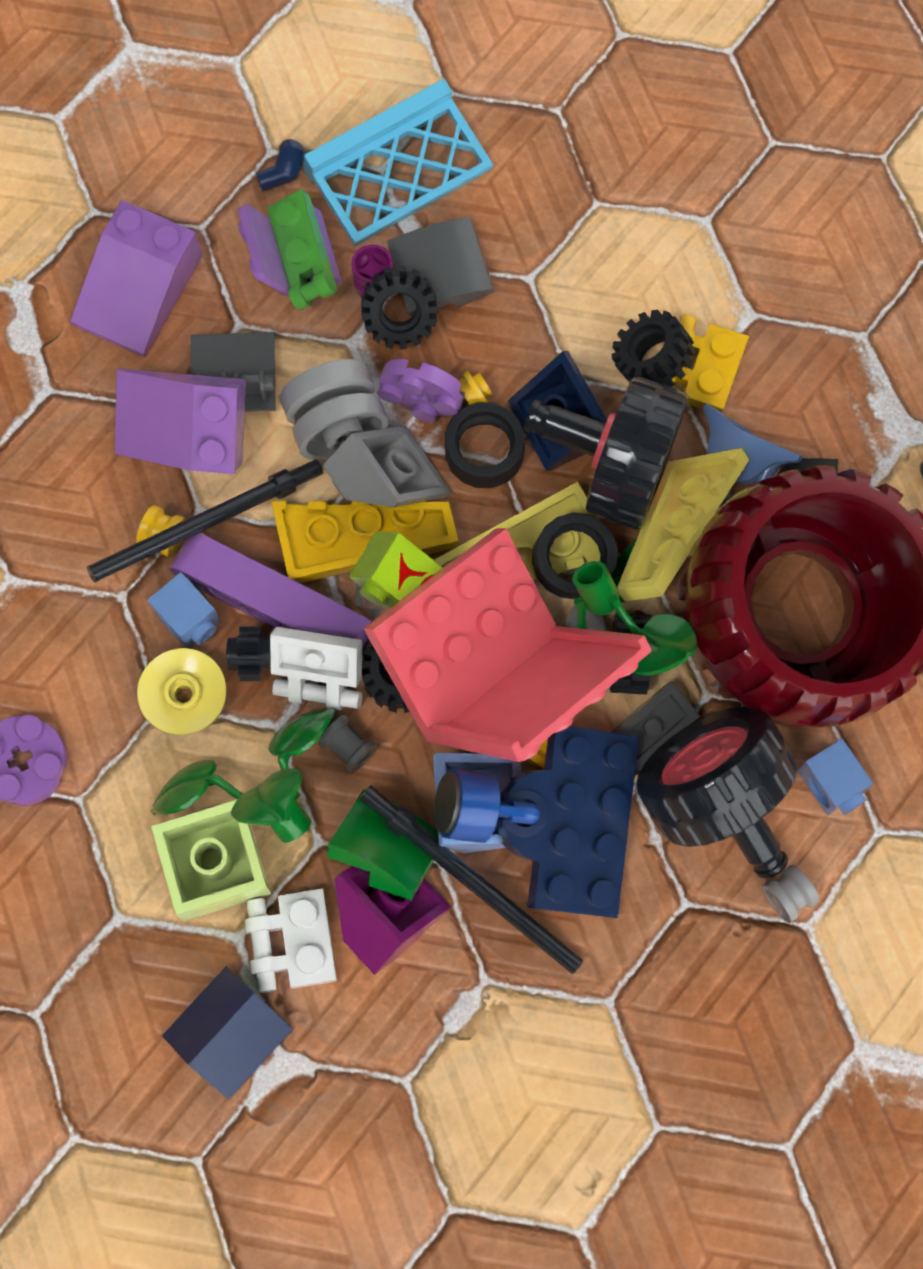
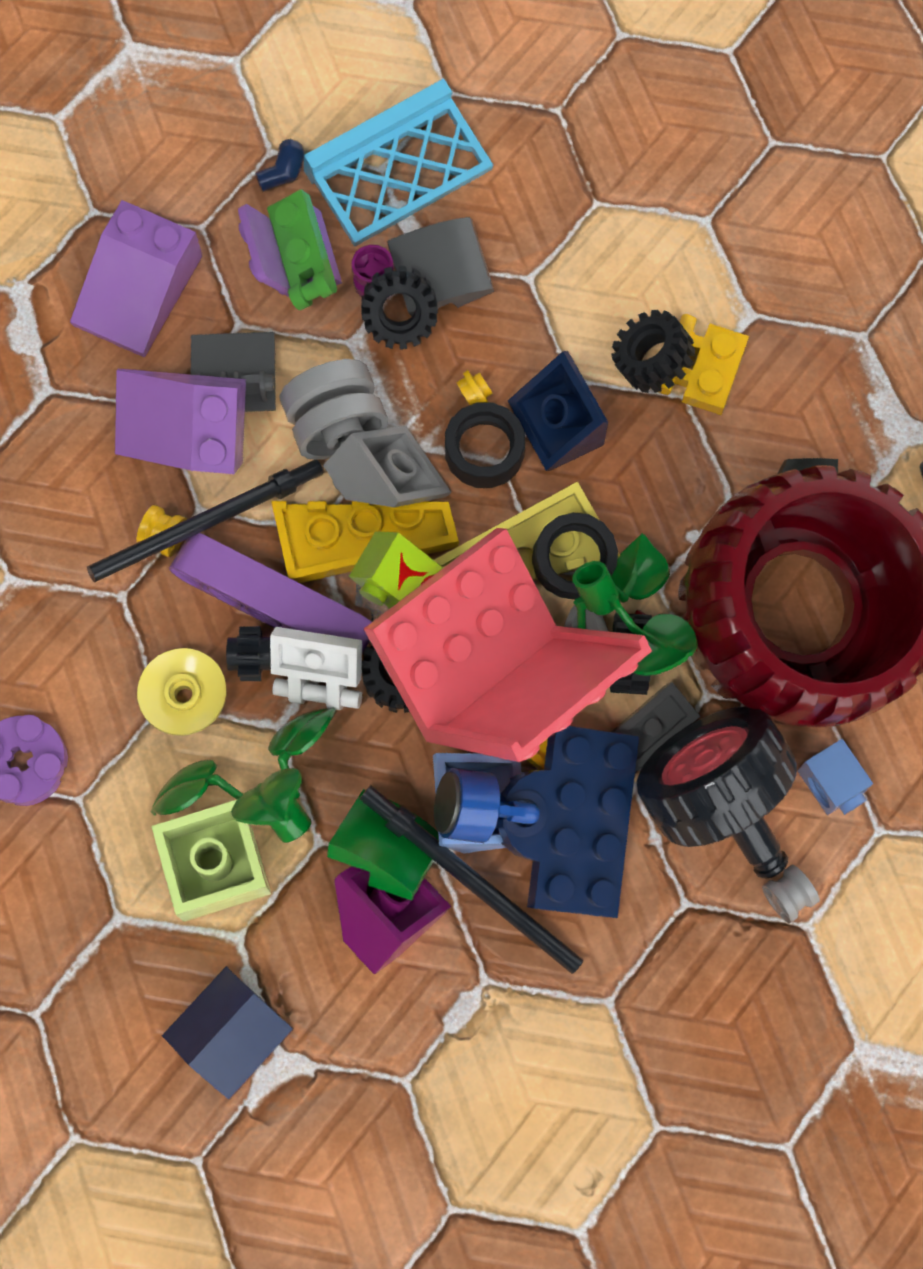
(185, 611): medium blue brick -> none
(305, 936): white plate -> none
(347, 744): dark grey bush -> none
(425, 391): medium lavender plate -> none
(626, 449): black wheel -> none
(677, 516): light yellow wing -> none
(763, 456): medium blue hat -> none

